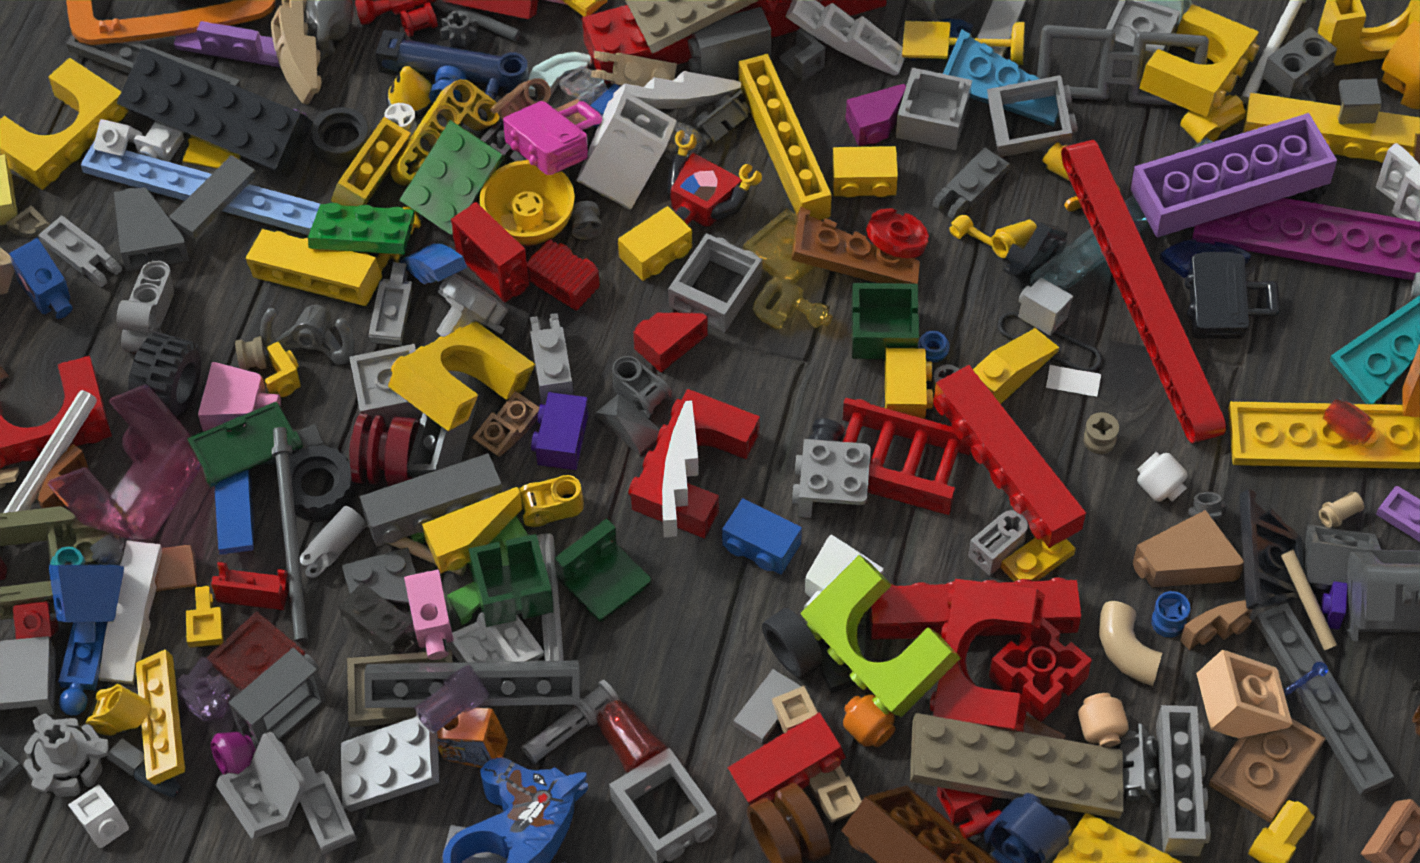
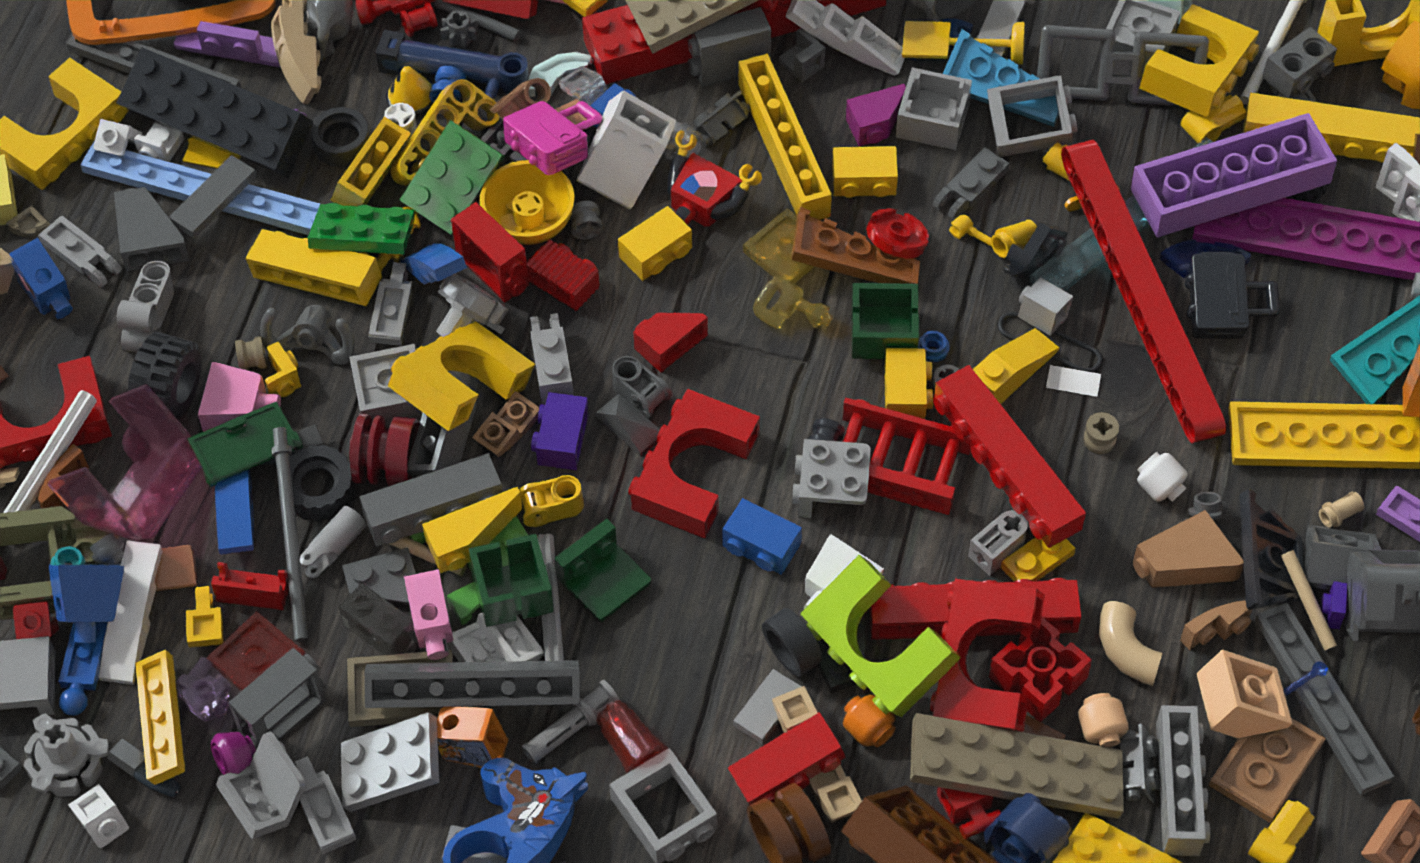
(118, 710): yellow piece -> none
(459, 694): clear purple piece -> none
(633, 69): tan hinge -> none
(679, 463): white slope -> none
(684, 91): white slope -> none
(690, 300): light grey window -> none
(1167, 607): blue wheel -> none
(1349, 422): clear red brick -> none
(1359, 101): dark grey panel -> none

